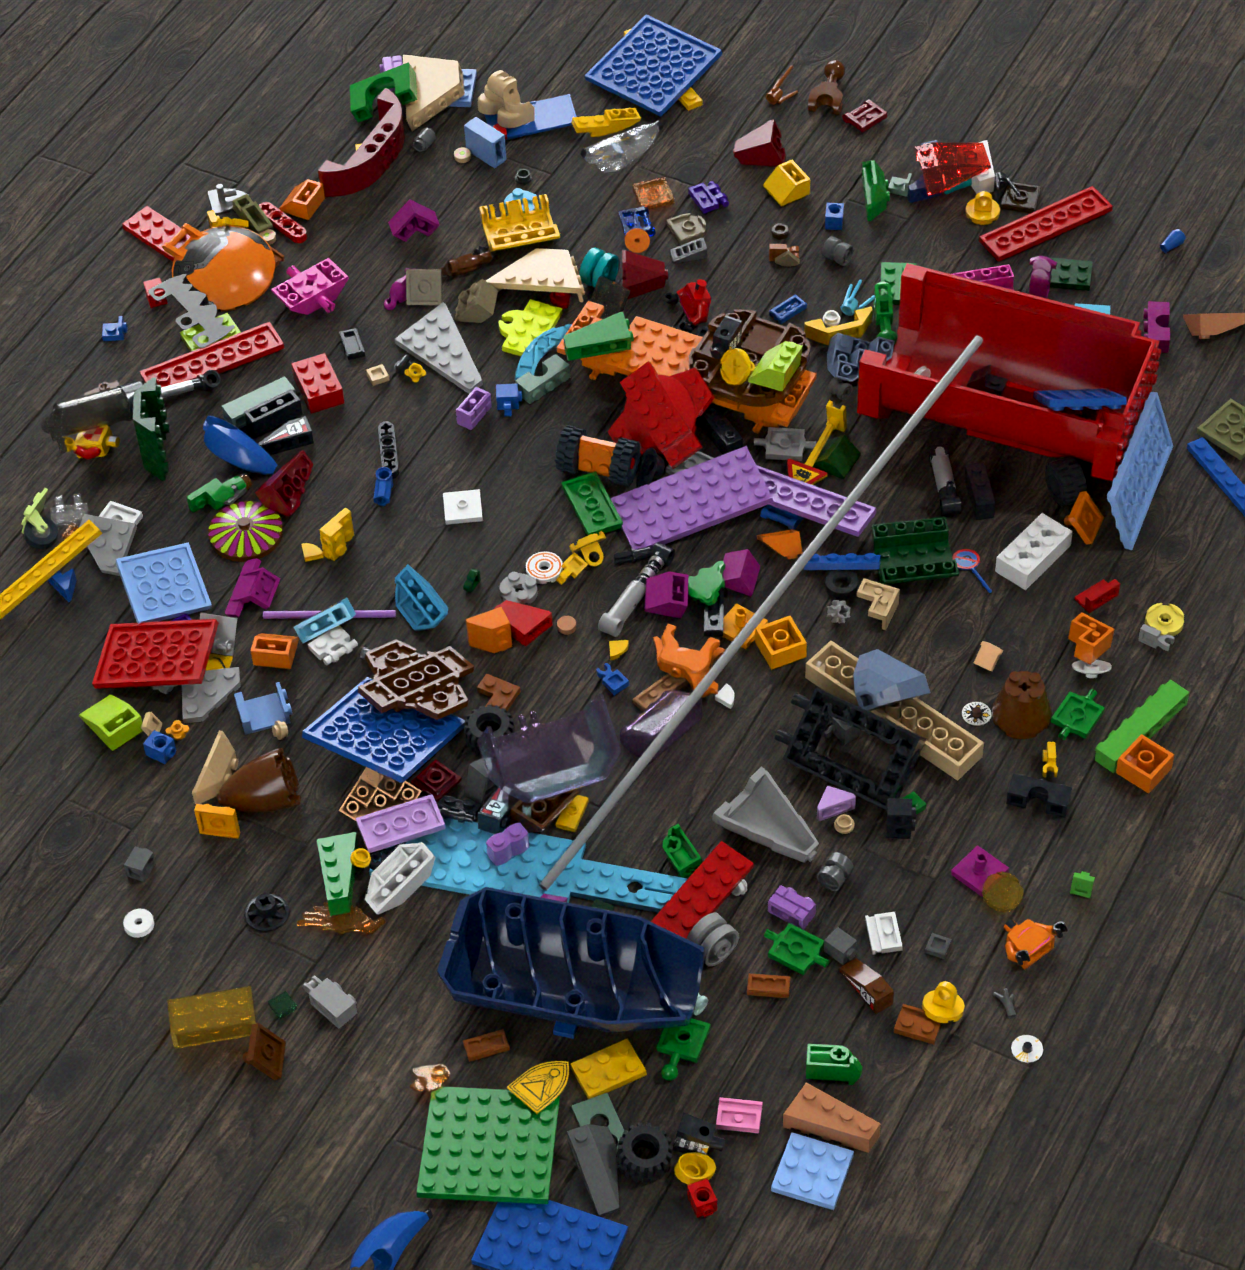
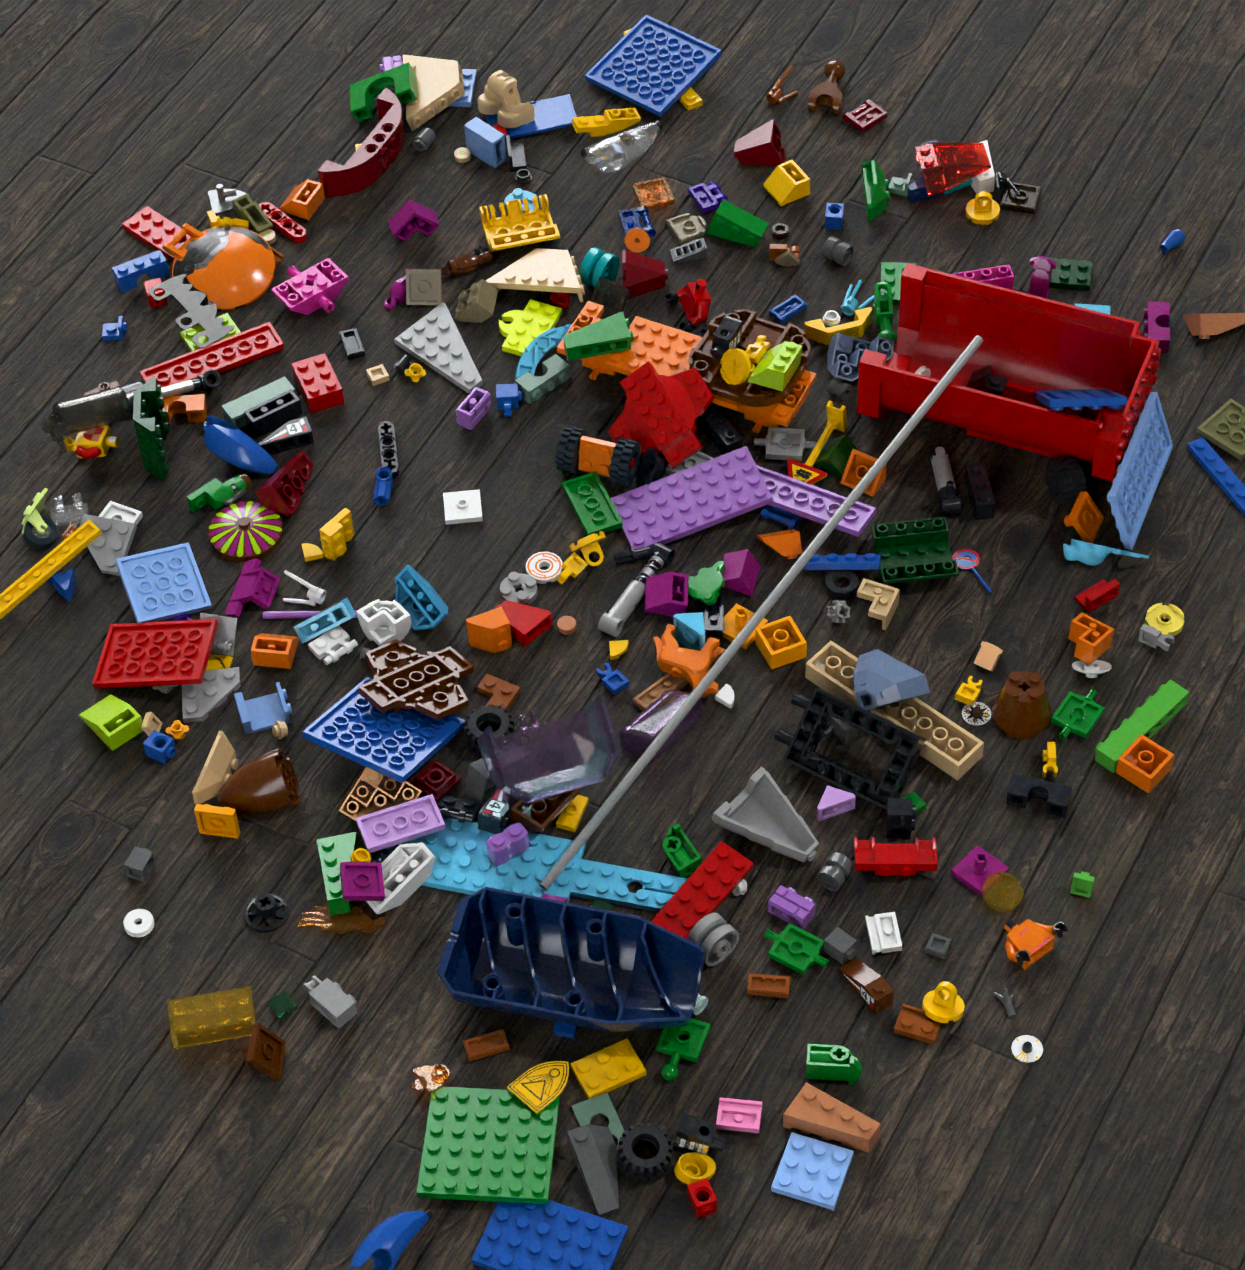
(128, 272): none -> blue arch
(192, 405): none -> orange arch
(315, 594): none -> white plant
(362, 881): none -> magenta tile
(384, 621): none -> white brick
(472, 581): dark green tile -> none
(515, 155): none -> panel
(690, 630): none -> medium azure slope
(736, 225): none -> green wedge
(757, 350): none -> yellow plate
(844, 824): tan plate -> none
(857, 467): none -> orange slope
(895, 858): none -> red bracket
(968, 692): none -> yellow plate
(1033, 551): white brick -> none
(1045, 223): red plate -> none
(1091, 553): none -> medium azure animal

